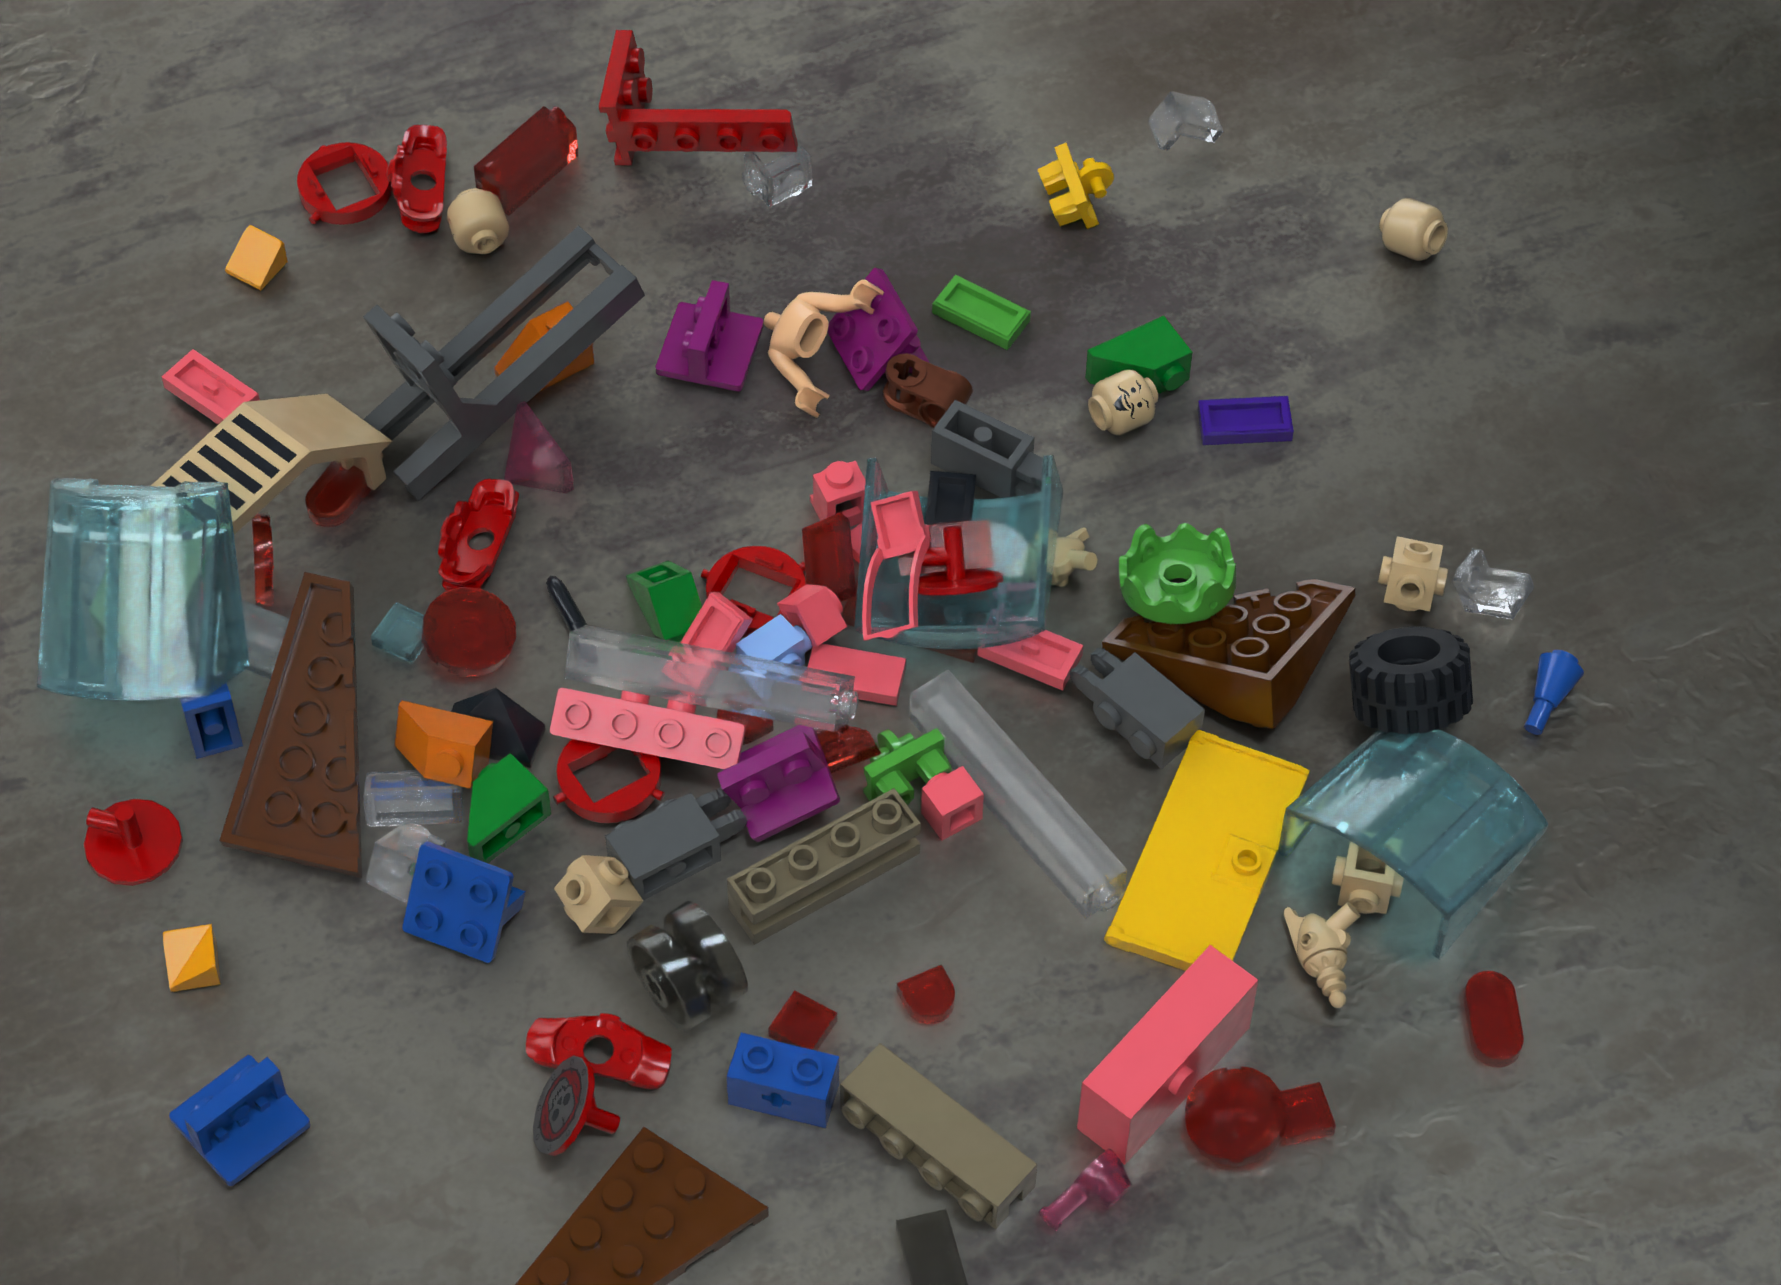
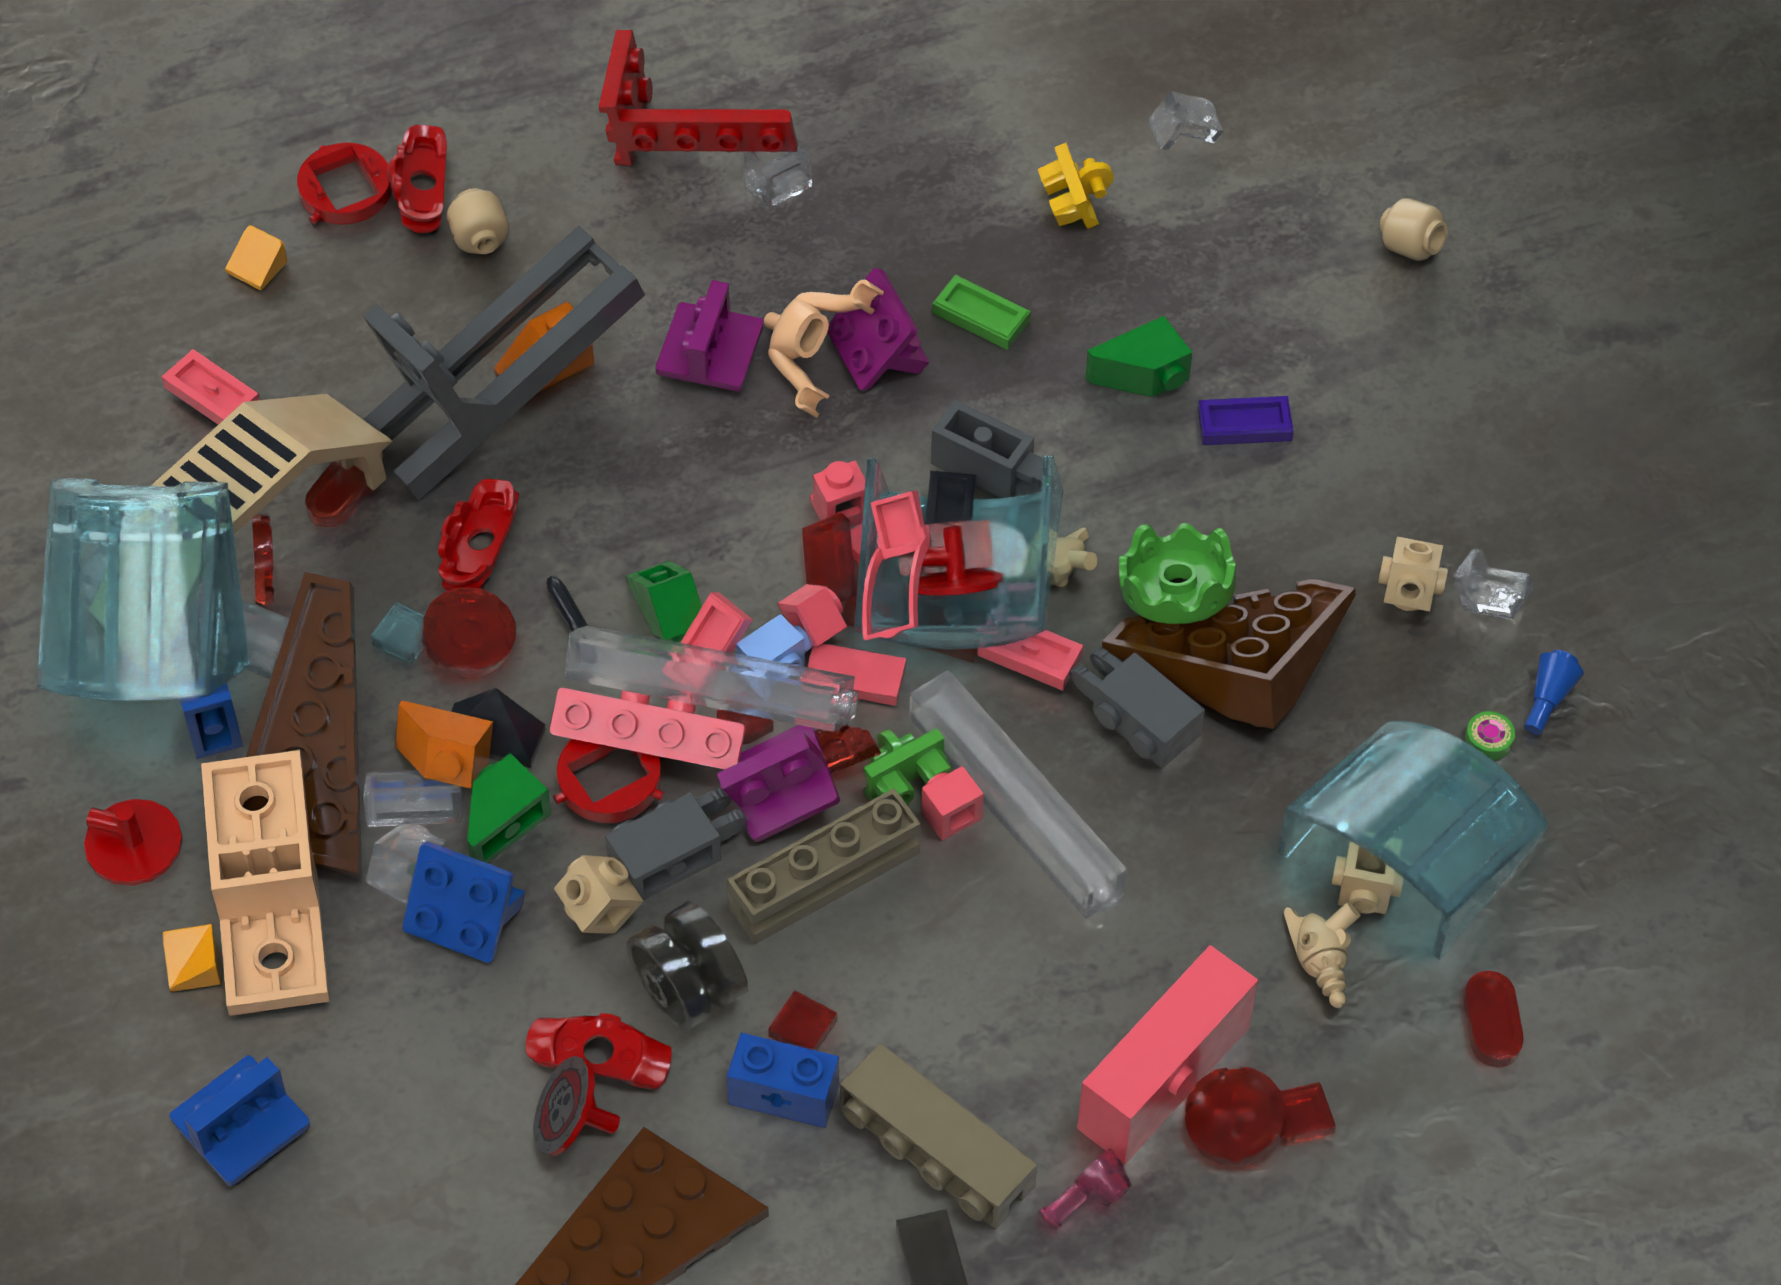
(264, 883): none -> light nougat bracket
(528, 158): clear red brick -> none
(535, 456): clear pink slope -> none
(761, 561): red piece -> none
(926, 392): copper piece -> none
(928, 995): clear red tile -> none
(1123, 402): tan head -> none
(1207, 853): yellow door -> none
(1411, 680): black tyre -> none
(1490, 734): none -> tile

